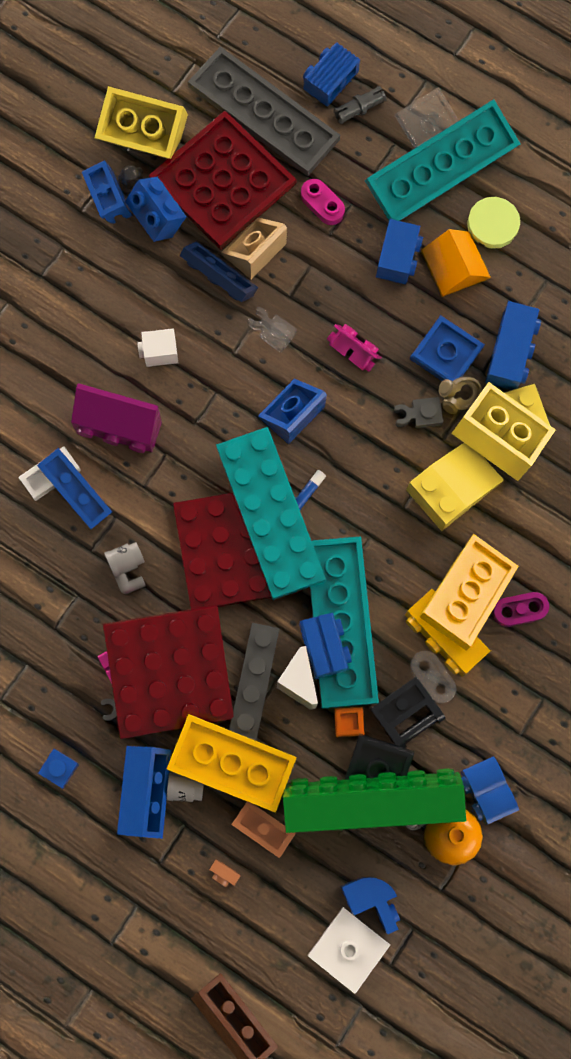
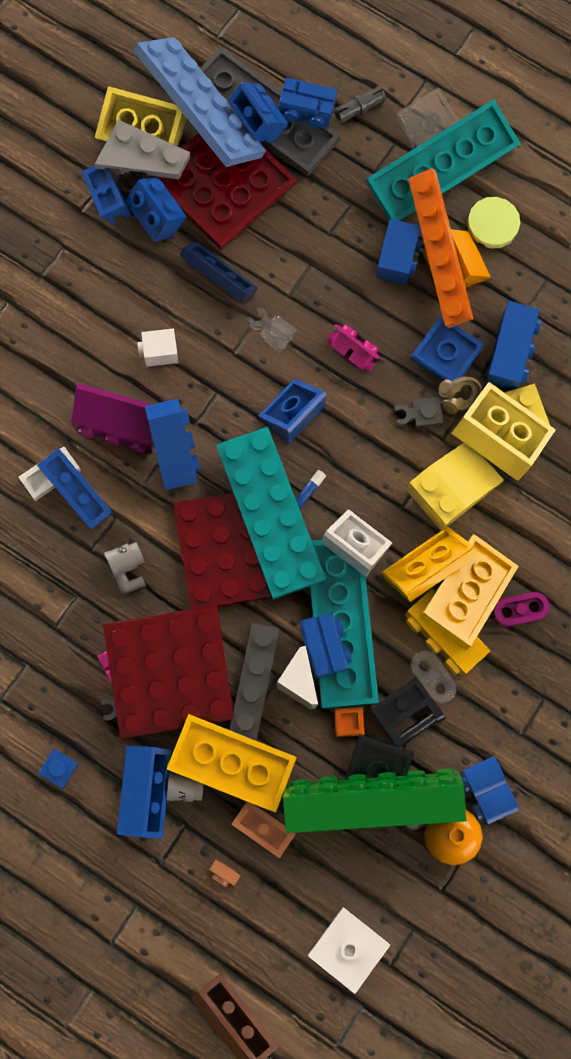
(141, 152): none -> light grey wing
(173, 443): none -> blue brick
(199, 100): none -> medium blue plate
(256, 246): tan slope -> none
(257, 112): none -> blue brick
(307, 103): none -> blue brick
(320, 201): dark pink plate -> none
(331, 73): blue brick -> none
(356, 542): none -> white slope
(372, 892): blue brick -> none
(429, 563): none -> yellow tile
(440, 248): none -> orange plate

